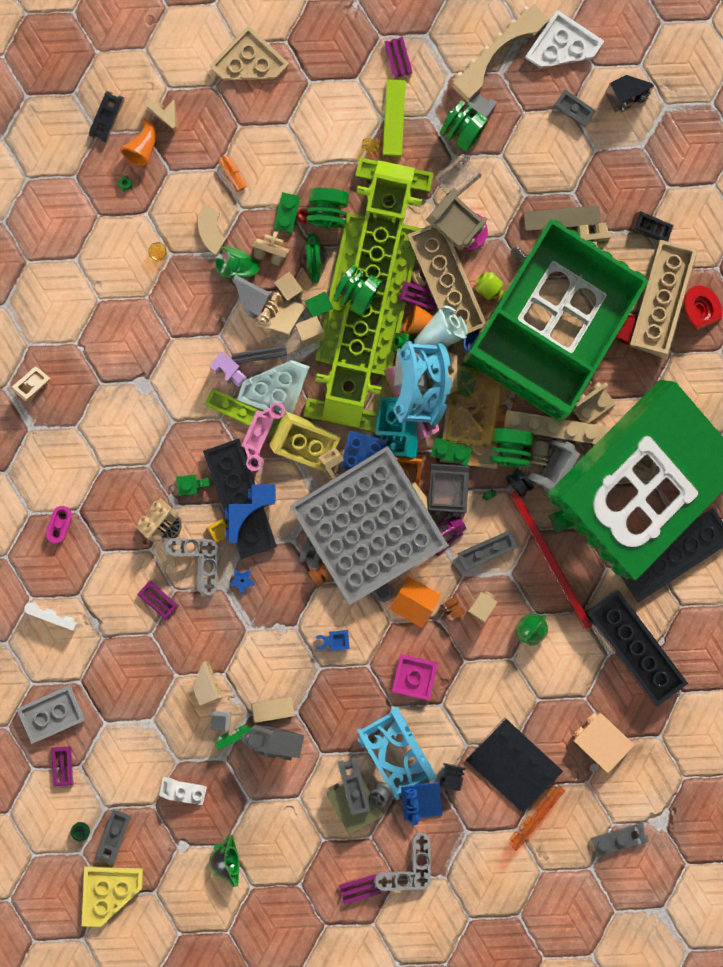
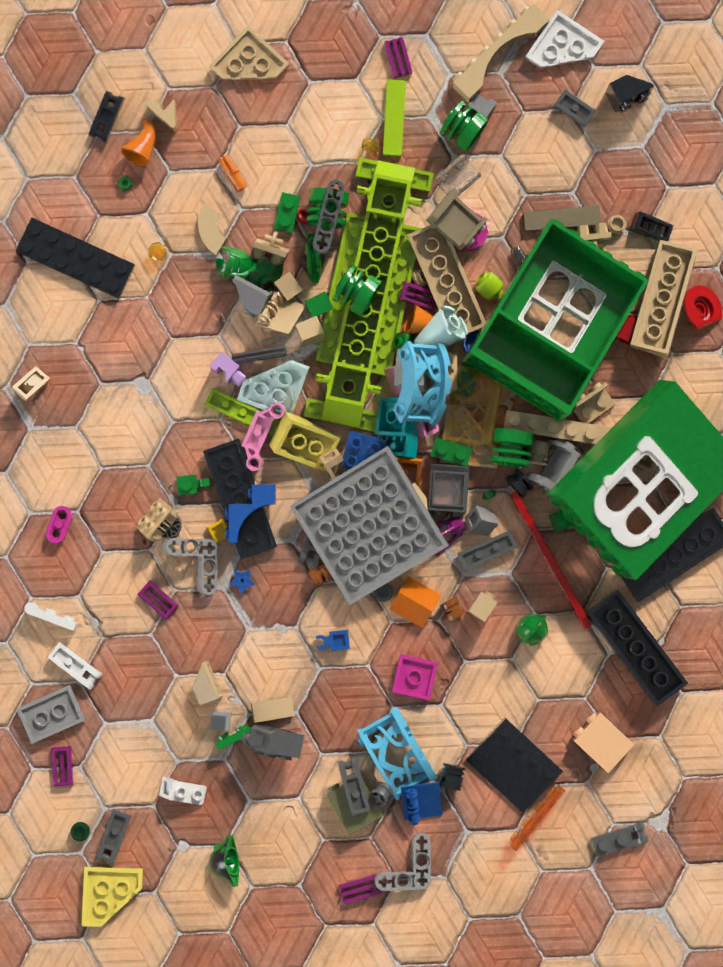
(74, 665): none -> white plate
(75, 258): none -> black plate
(265, 273): none -> dark green plate
(327, 216): none -> dark grey beam
(481, 520): none -> light grey panel
(616, 224): none -> tan plate

